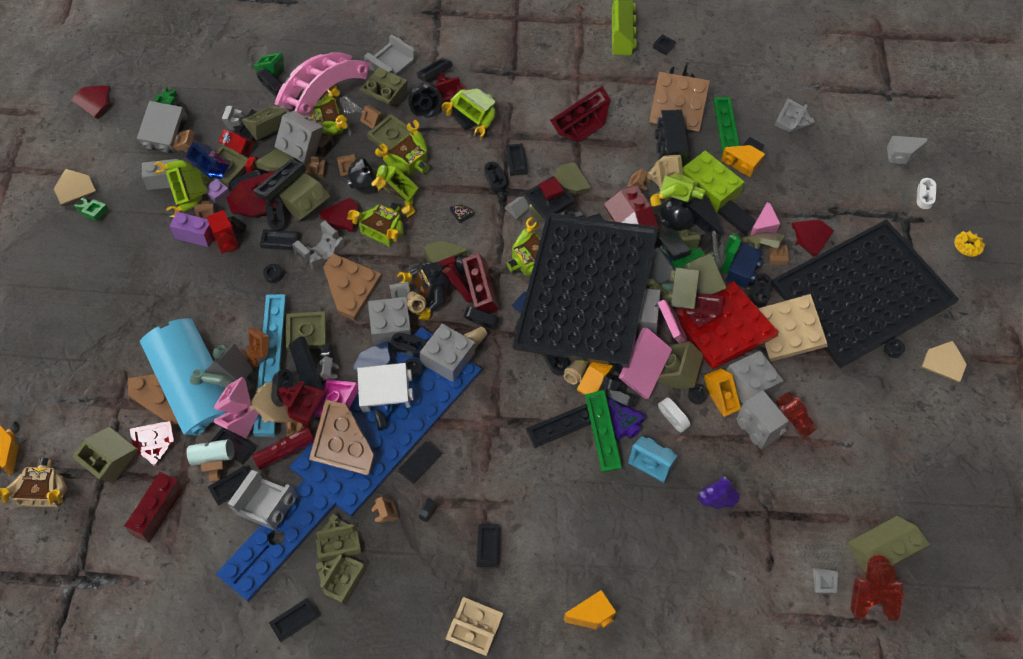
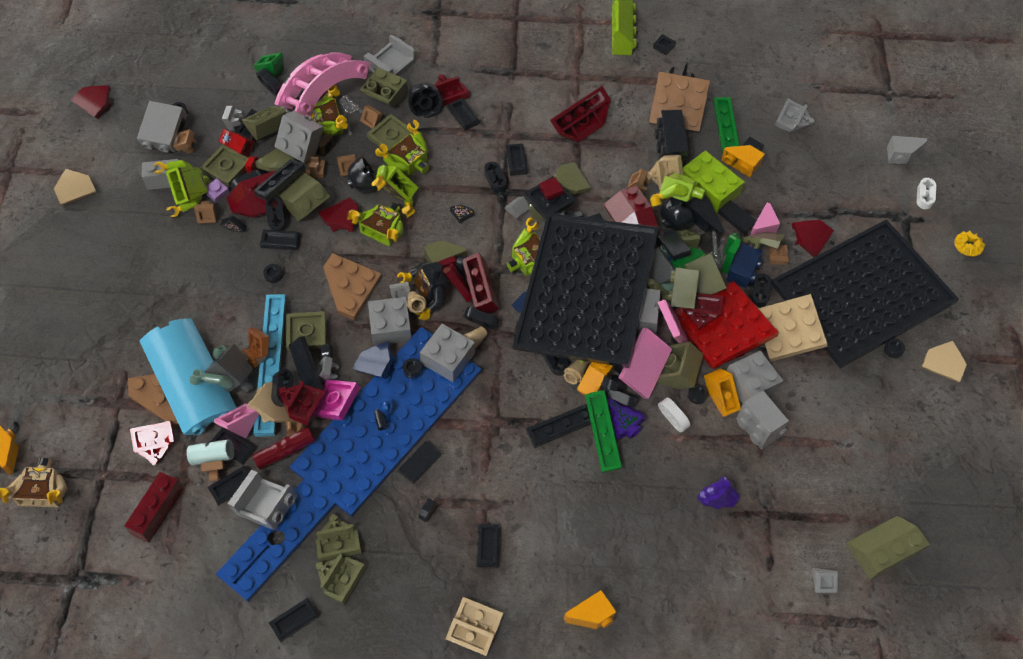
(92, 210): green plate -> none
(105, 454): olive slope -> none
(167, 97): green plate -> none
(191, 229): medium lavender brick -> none
(207, 160): clear blue brick -> none
(222, 232): red brick -> none
(234, 397): bright pink slope -> none
(319, 254): light grey piece -> none
(341, 440): medium nougat plate -> none
(384, 385): white panel -> none
(386, 509): medium nougat tile -> none
(408, 345): black beam -> none
(434, 69): black tile -> none
(475, 106): lime torso -> none
(652, 458): medium azure slope -> none
(796, 414): clear red piece -> none
(877, 589): clear red piece -> none

